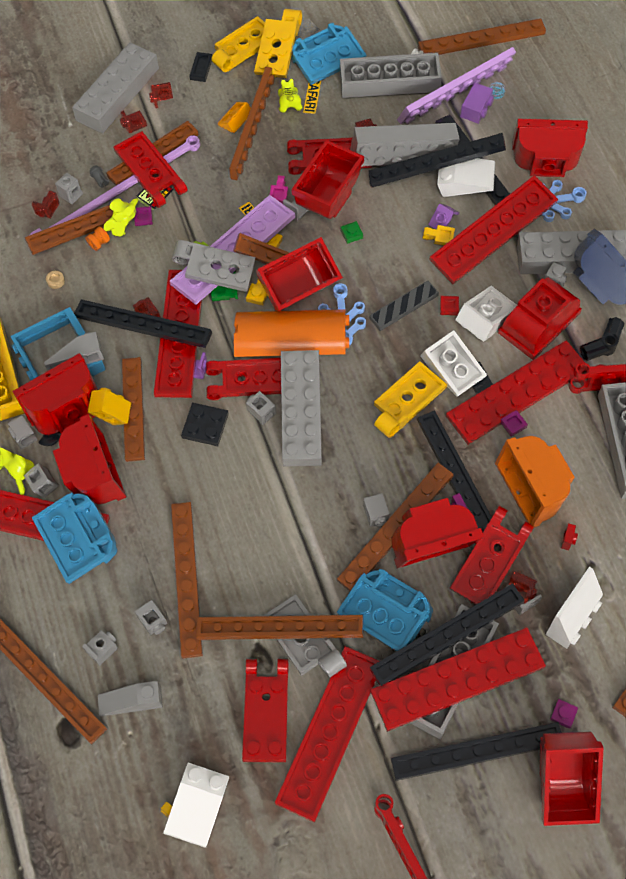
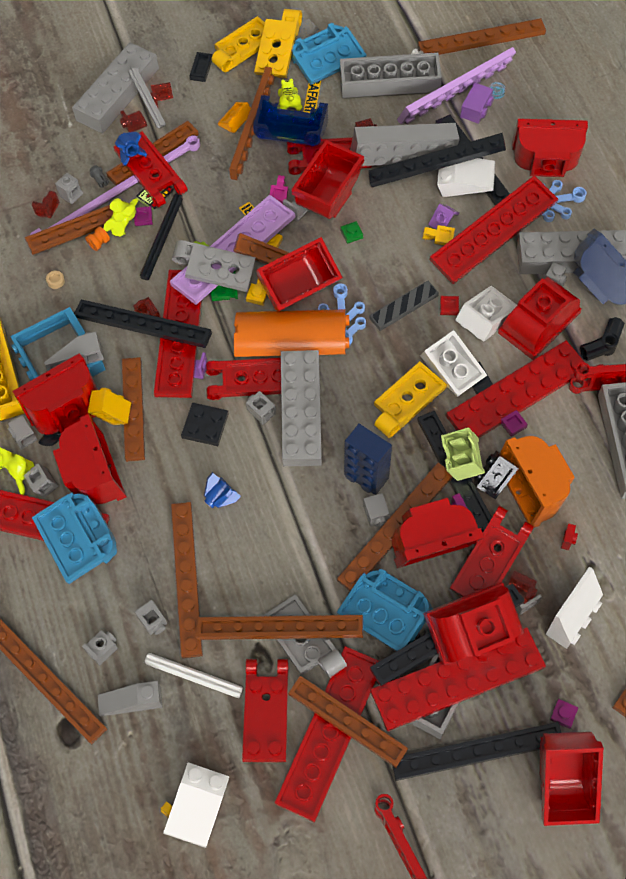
(129, 146): none -> blue brick
(146, 97): none -> light grey axle
(161, 237): none -> black axle
(194, 675): none -> white axle
(218, 492): none -> blue brick
(289, 124): none -> clear blue windscreen
(348, 721): none -> dark orange plate
(367, 459): none -> dark blue brick
(462, 454): none -> yellowish green piece
(474, 624): none -> red container
(496, 476): none -> bracket

